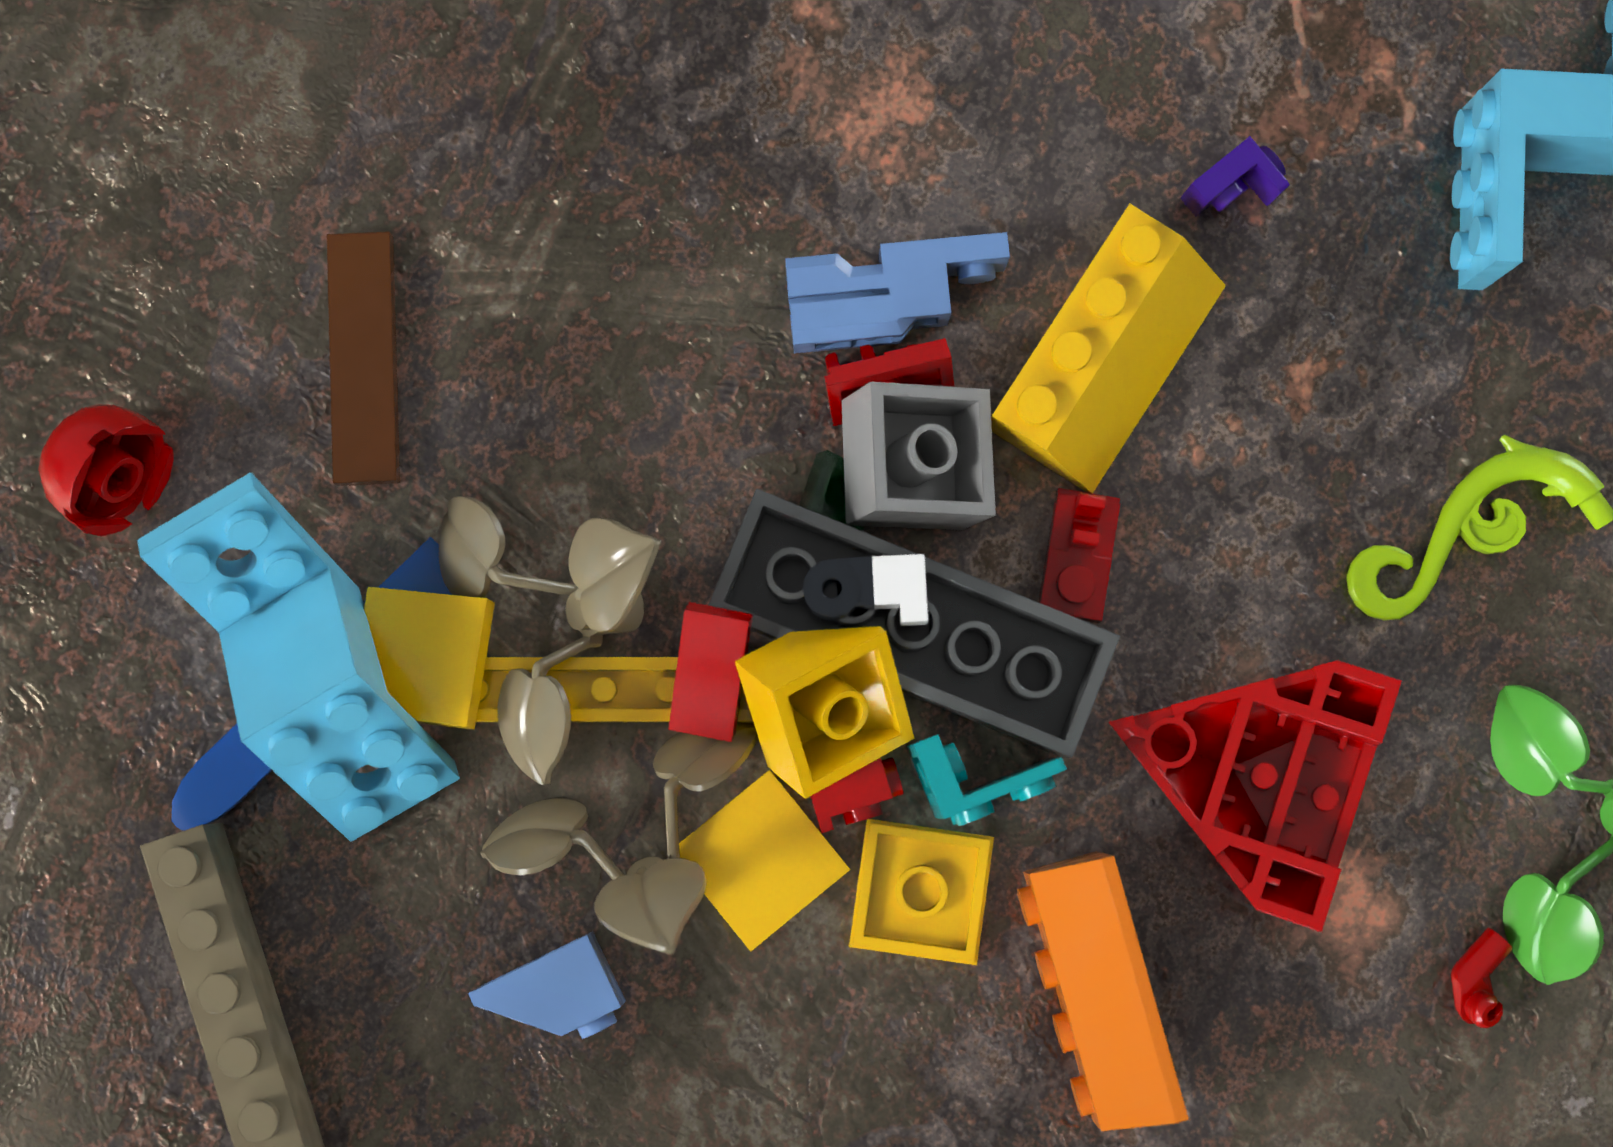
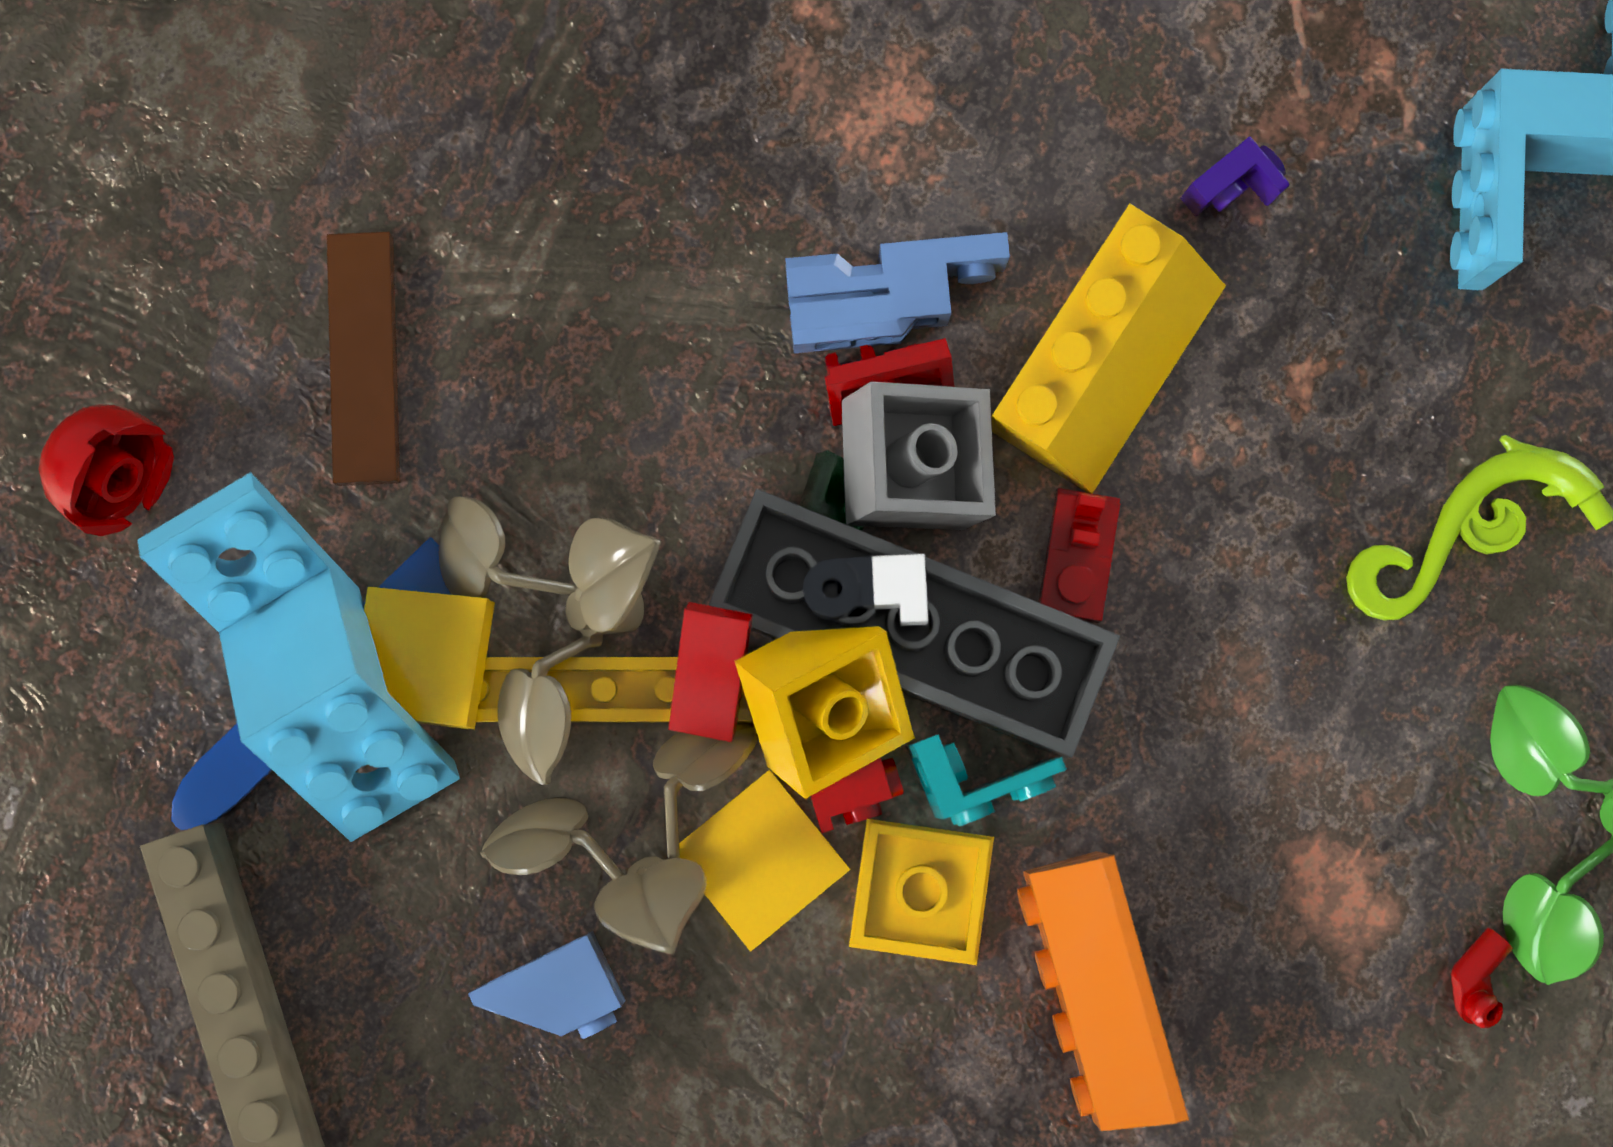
(1271, 777): red wedge -> none

